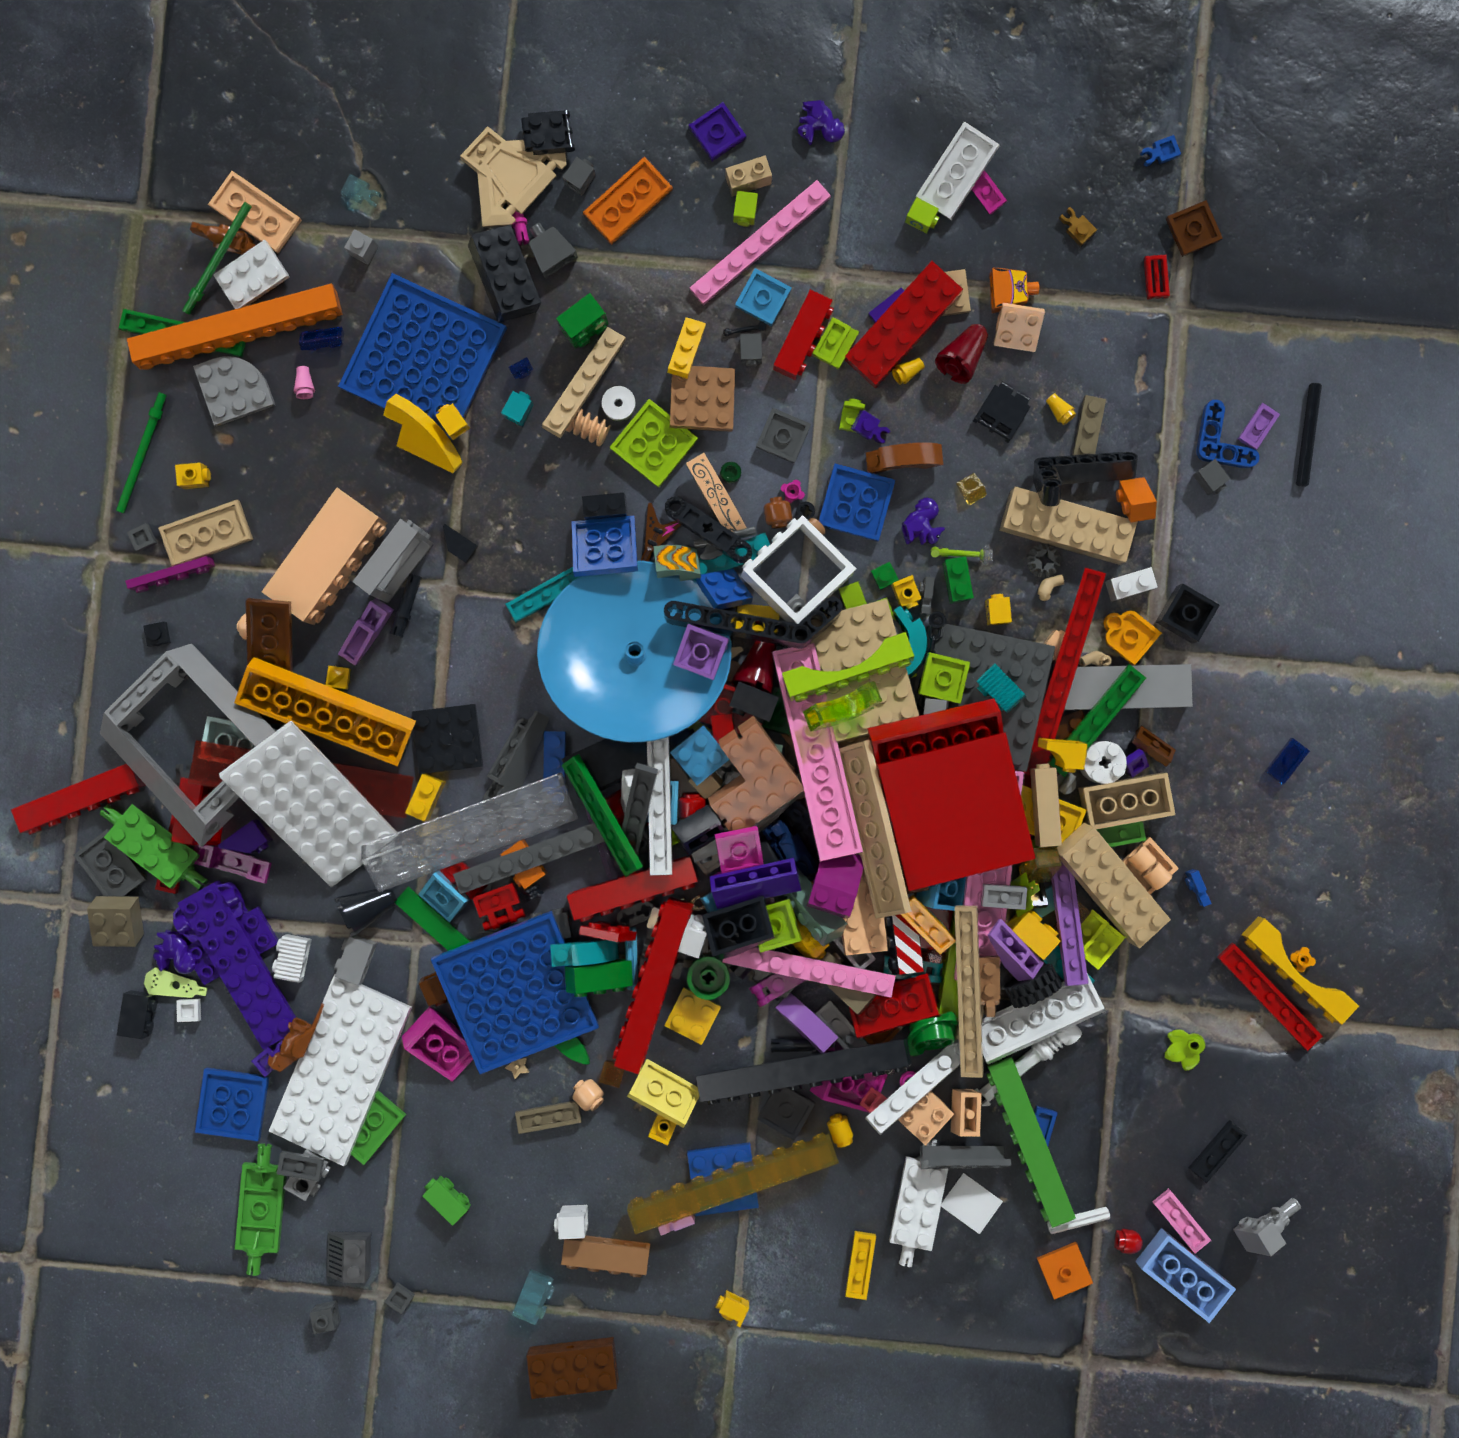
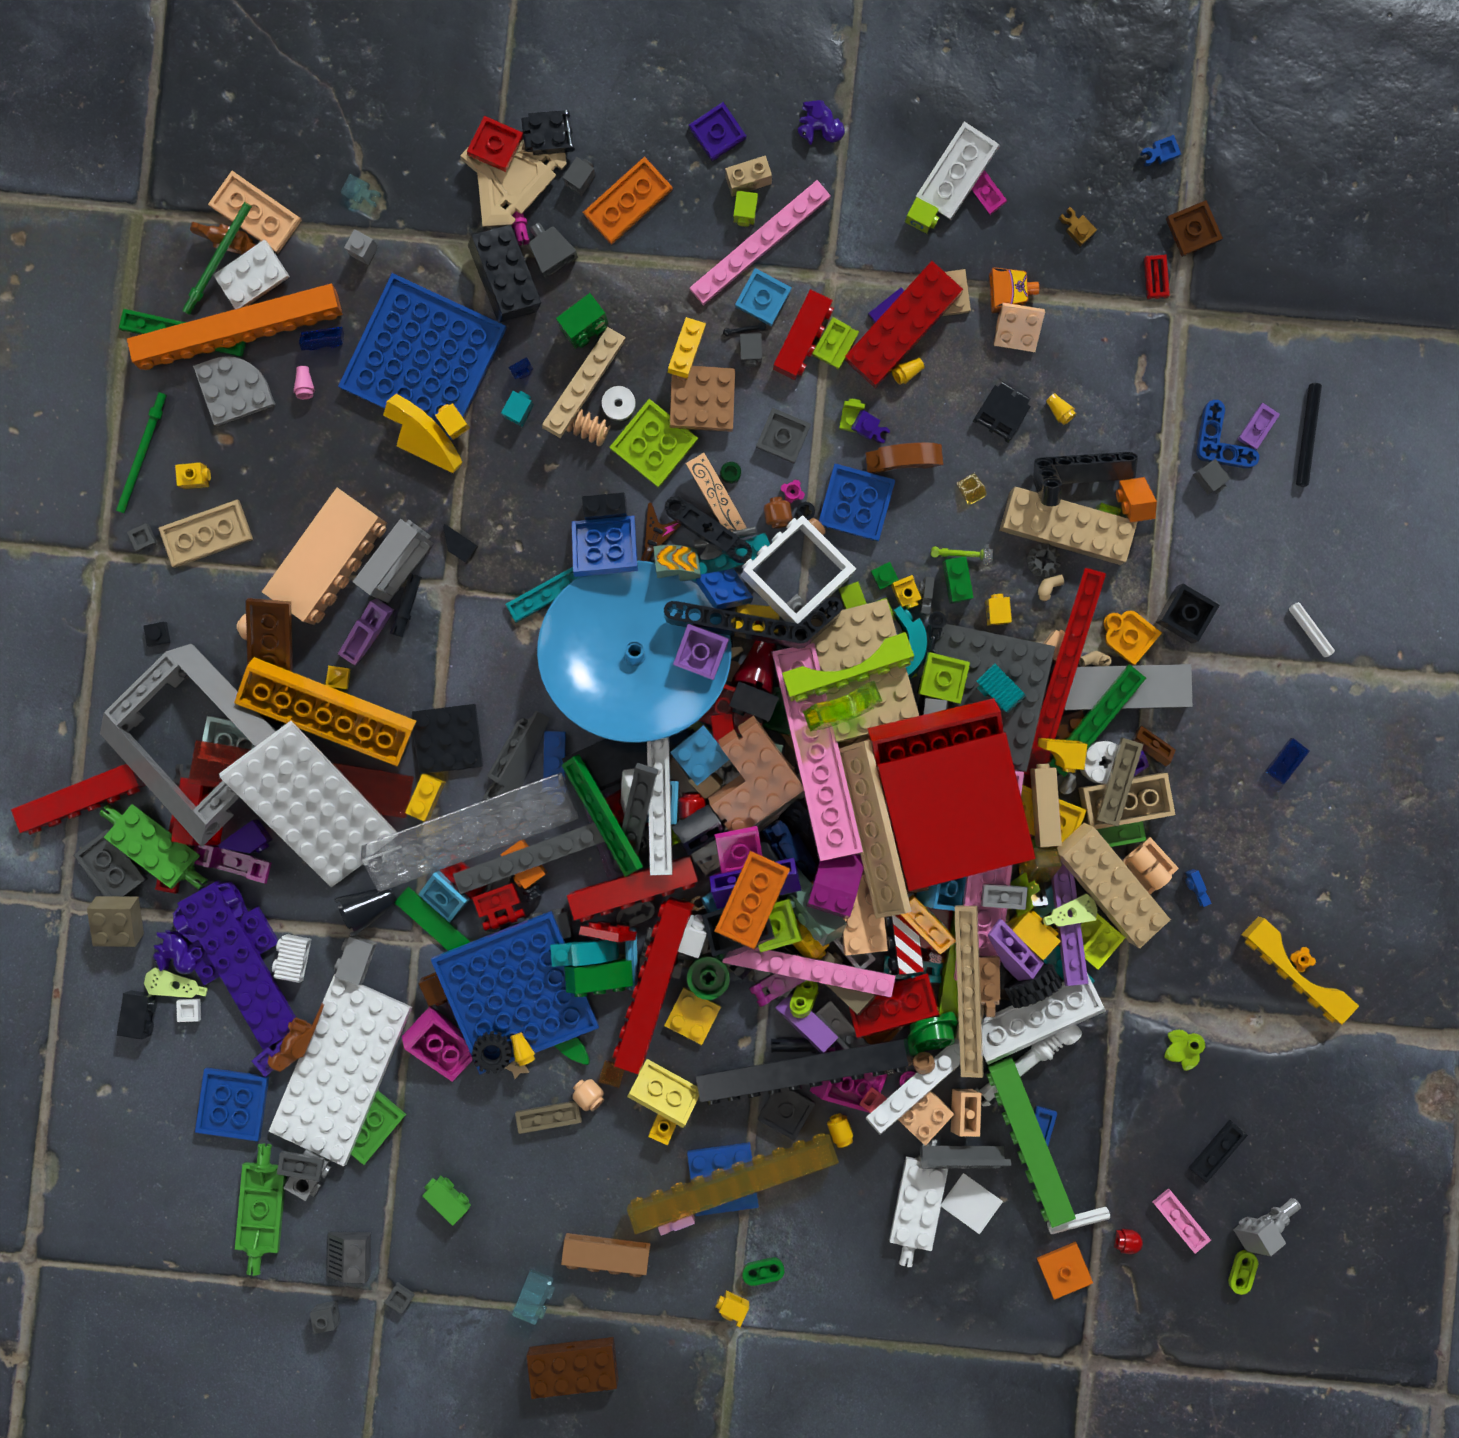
(177, 572): magenta plate -> none
(491, 1064): none -> black tyre
(495, 143): none -> red plate
(522, 1050): none -> yellow cone
(572, 1222): white brick -> none
(653, 917): tan tile -> none
(752, 900): none -> orange tile
(763, 1274): none -> green plate
(803, 996): none -> lime plate
(860, 1265): yellow plate -> none
(918, 524): dark purple animal -> none
(924, 1063): none -> medium nougat tile
(963, 354): dark red cone -> none
(1079, 912): none -> yellowish green piece
(1089, 425): dark tan plate -> none
(1108, 508): none -> clear neon green tile
(1119, 782): none -> dark tan plate
(1131, 584): white brick -> none
(1185, 1275): light blue brick -> none
(1245, 1271): none -> lime plate
(1269, 996): red plate -> none
(1311, 630): none -> white axle

